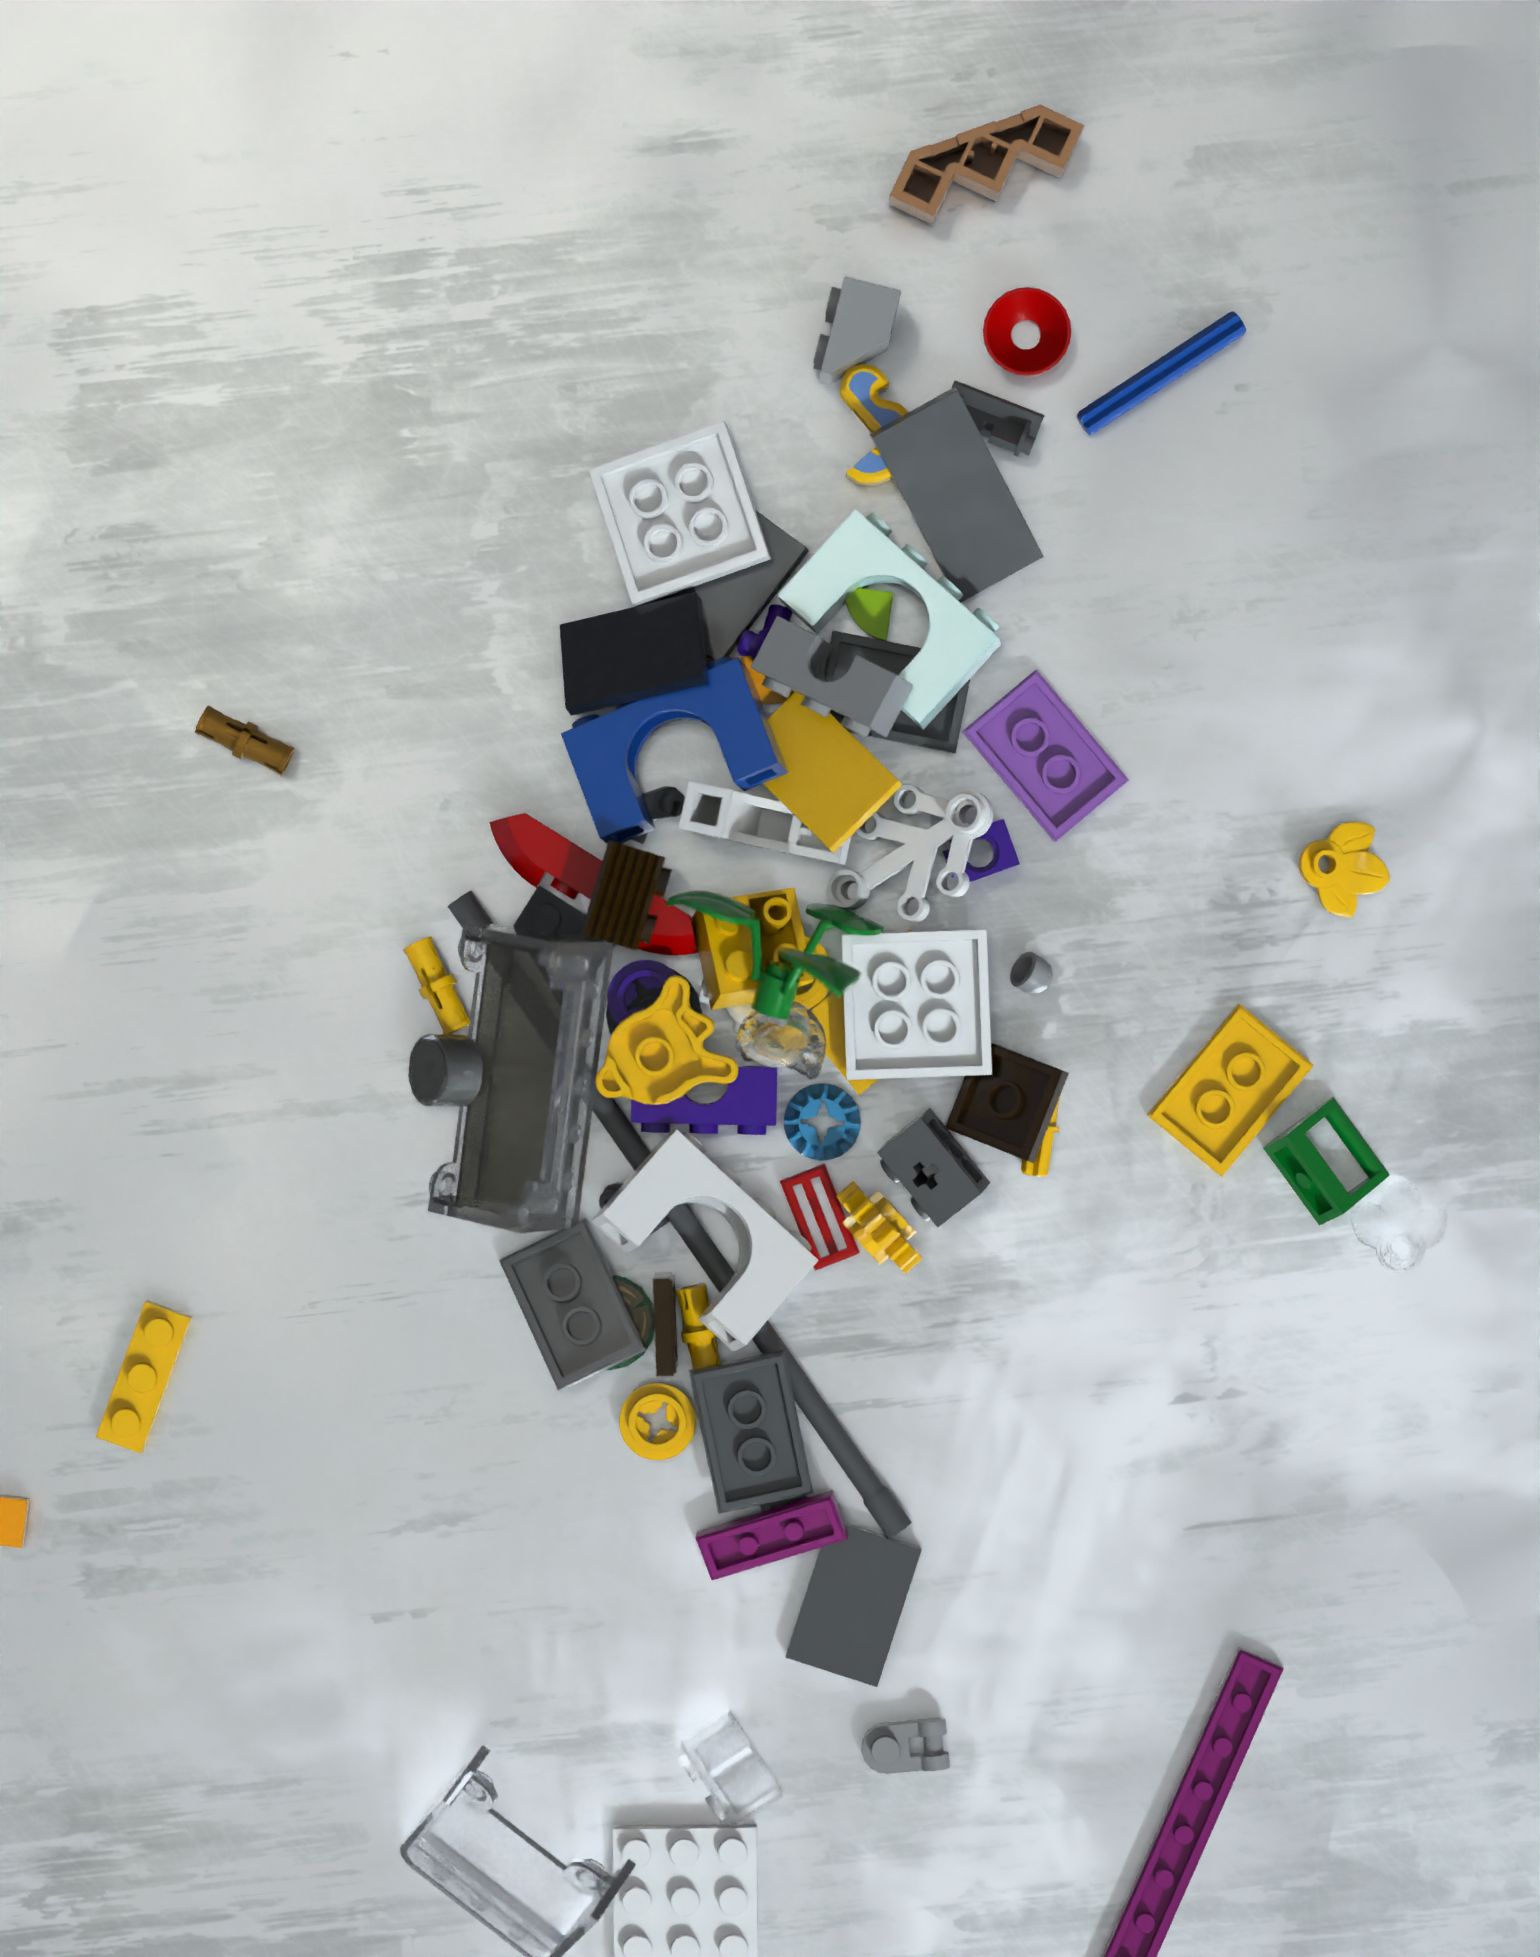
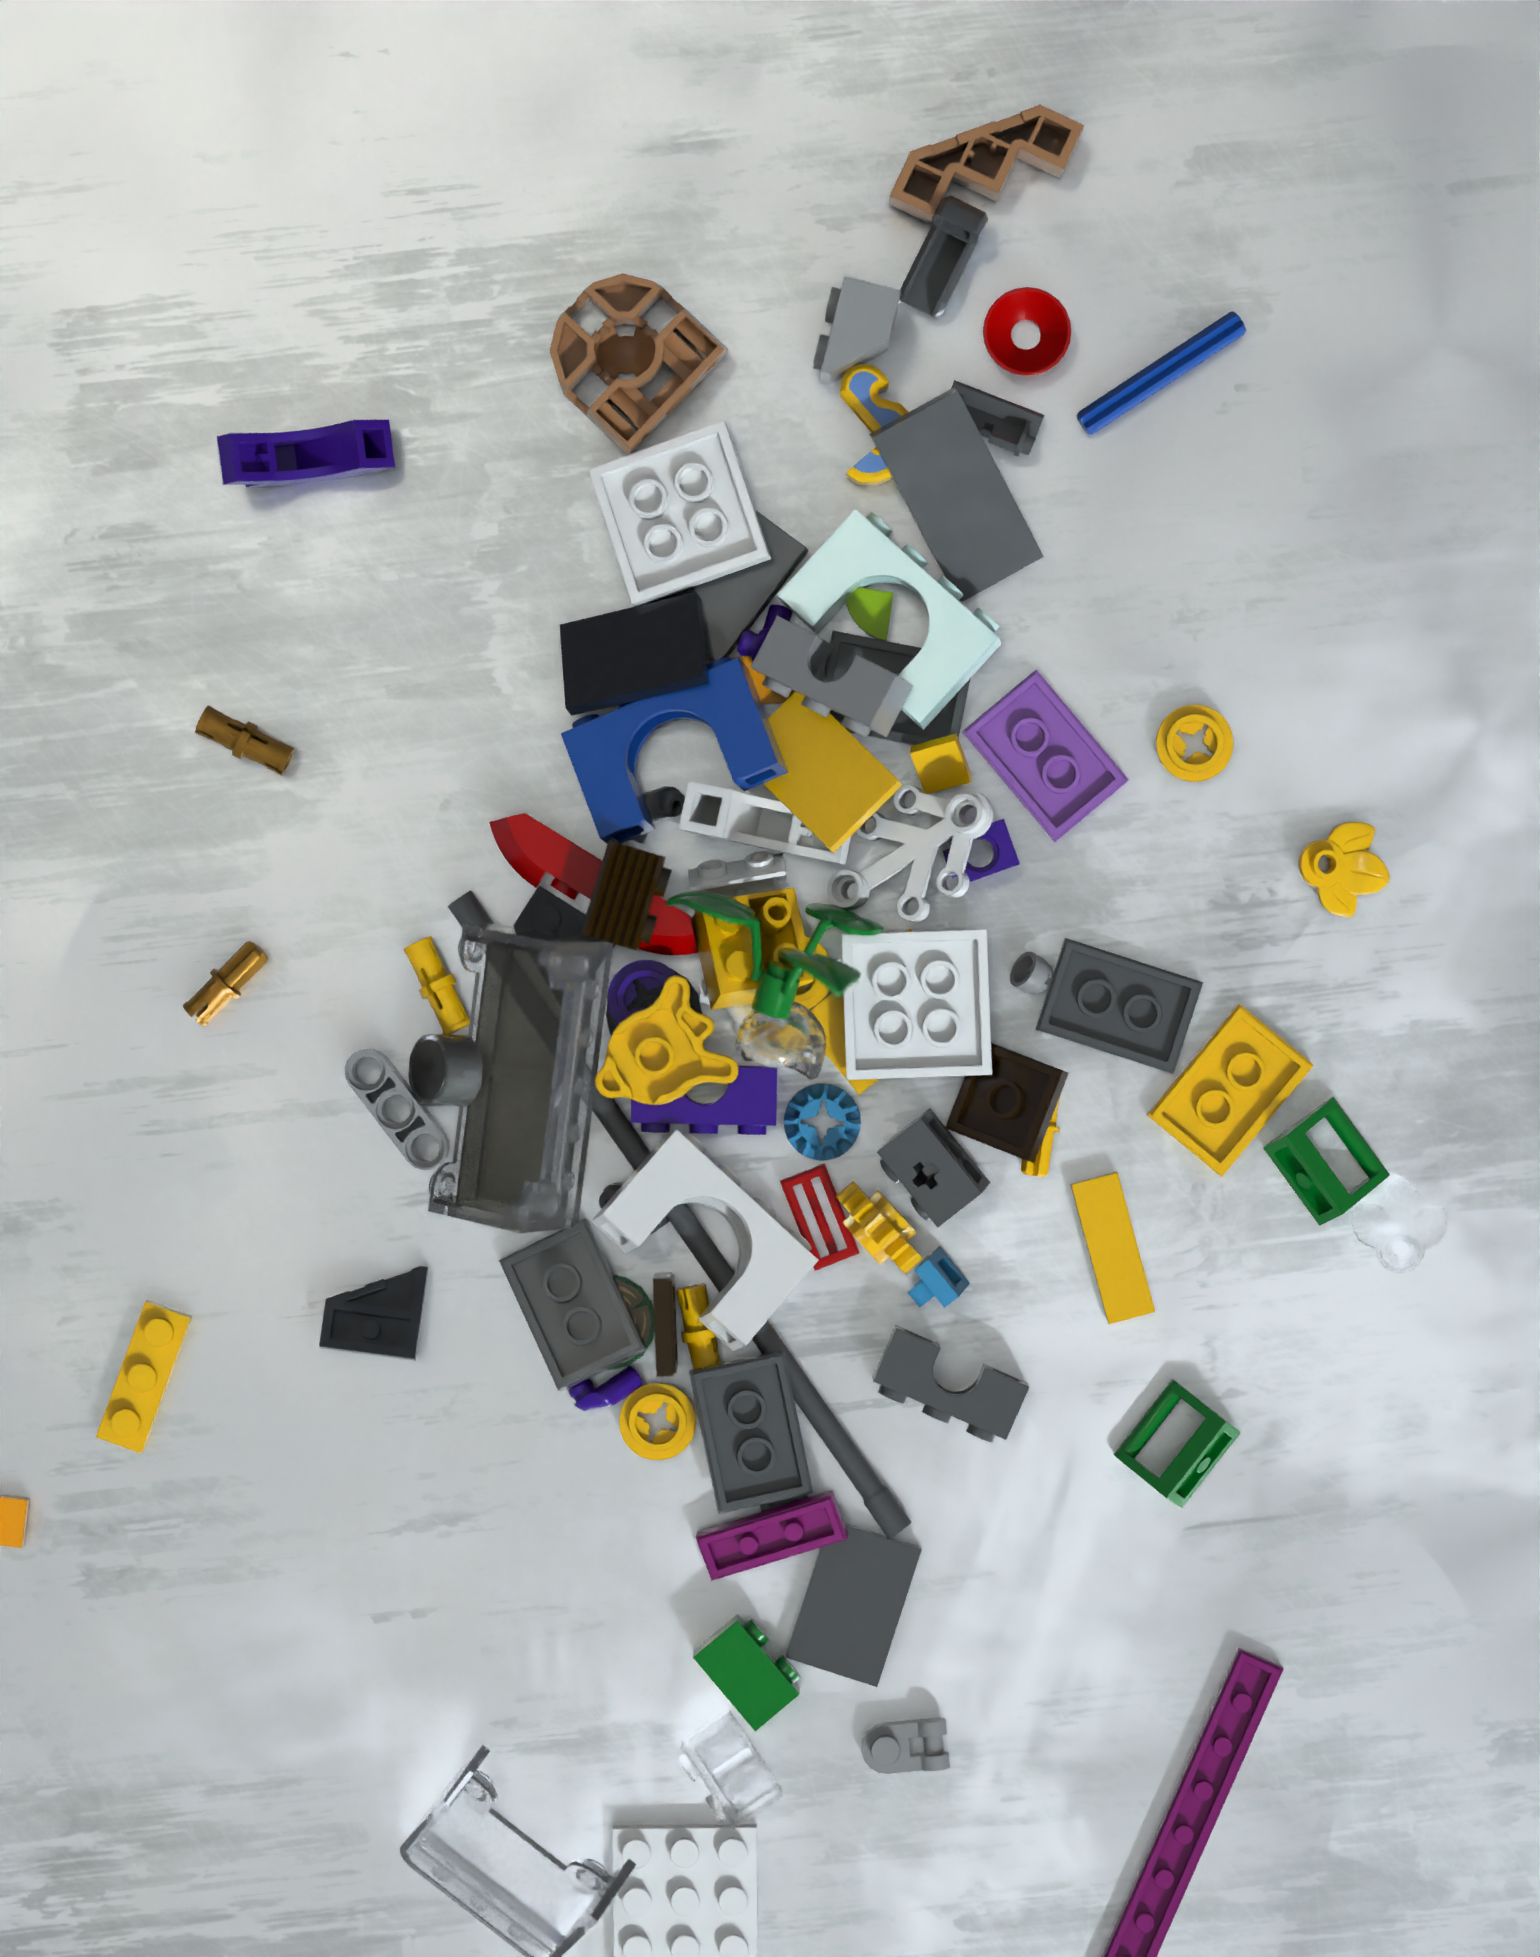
(226, 983): none -> pearl gold axle
(306, 455): none -> dark purple arch
(375, 1097): none -> light grey beam
(377, 1318): none -> black wing
(576, 353): none -> medium nougat connector
(608, 1393): none -> dark purple arm
(748, 1671): none -> green brick
(755, 874): none -> white hinge
(938, 1279): none -> dark azure tile
(940, 764): none -> yellow tile
(943, 256): none -> dark grey animal
(986, 1405): none -> dark grey arch
(1112, 1248): none -> yellow tile
(1119, 1005): none -> dark grey tile
(1194, 1459): none -> green tile
(1217, 739): none -> yellow gear

